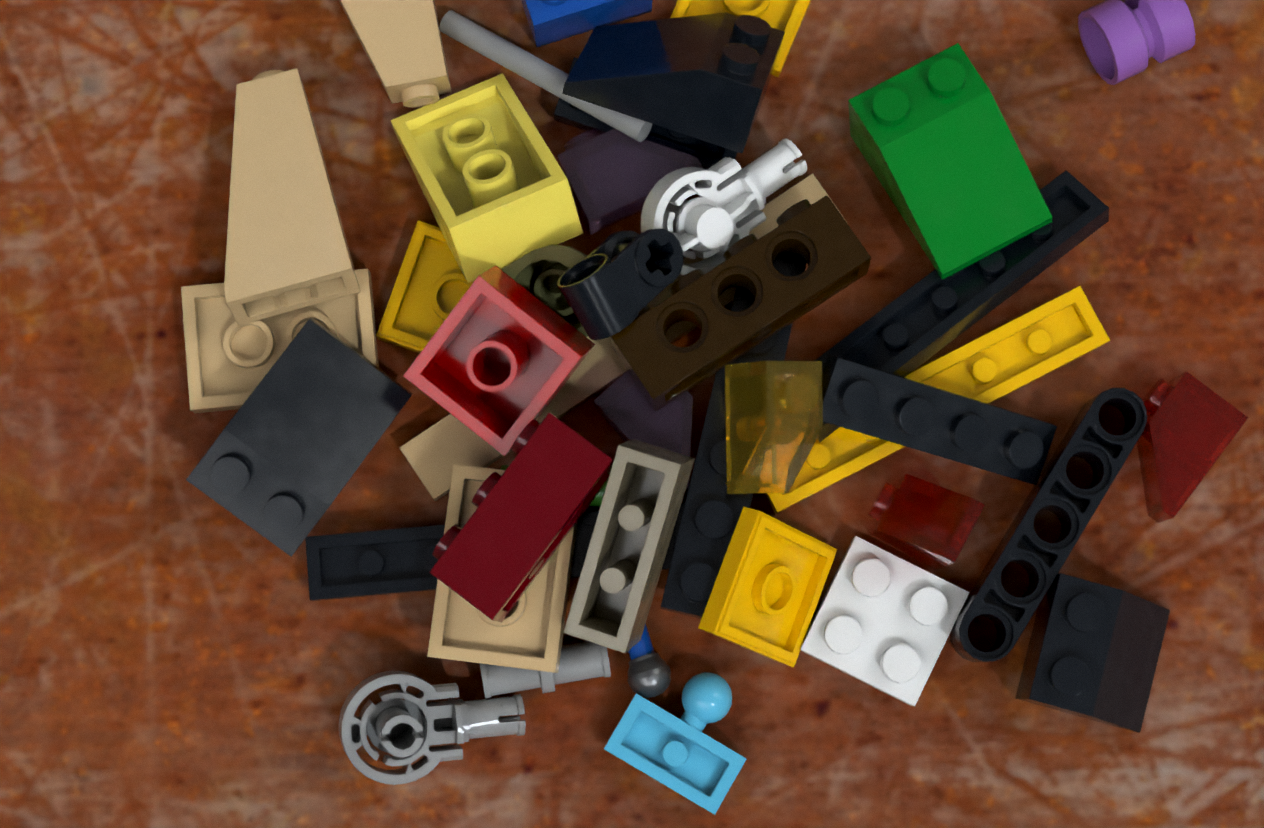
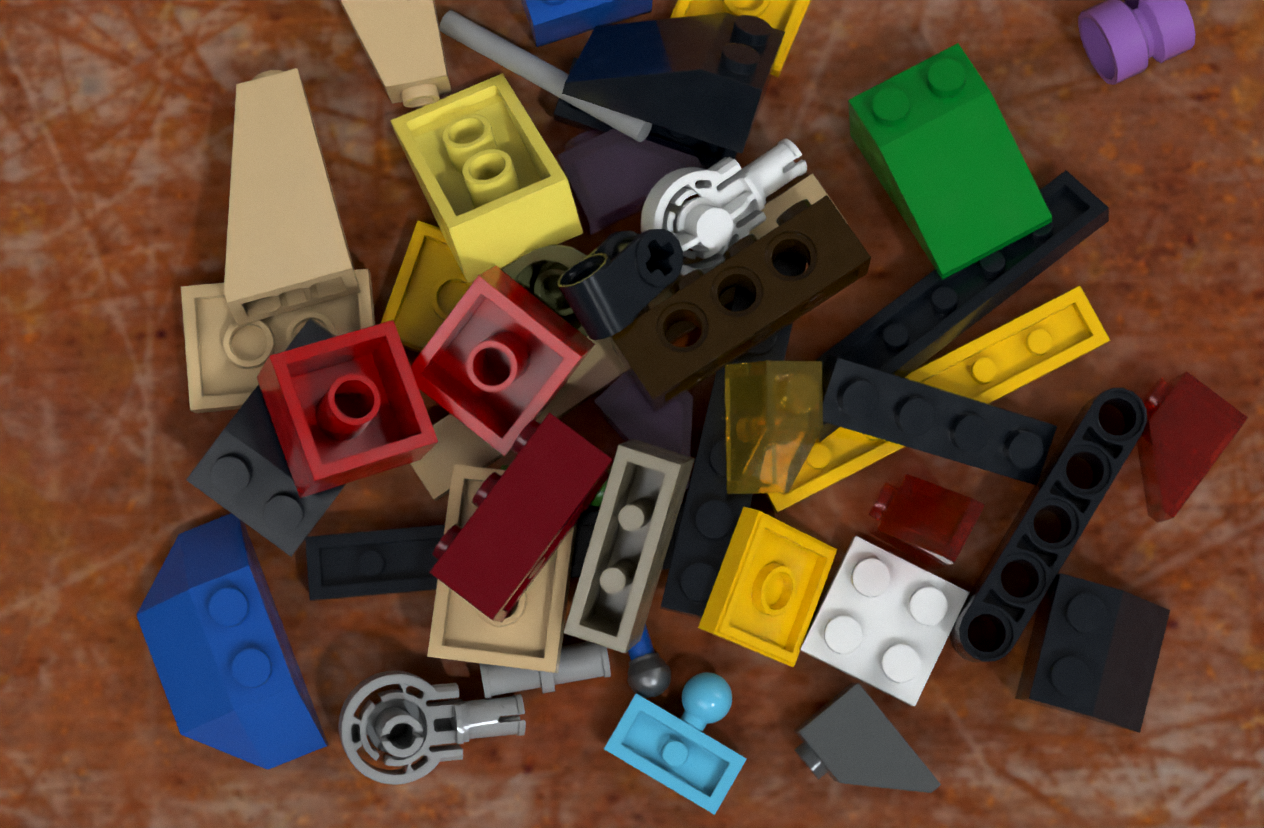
(227, 650): none -> blue wedge
(346, 408): none -> red brick
(860, 746): none -> dark grey slope

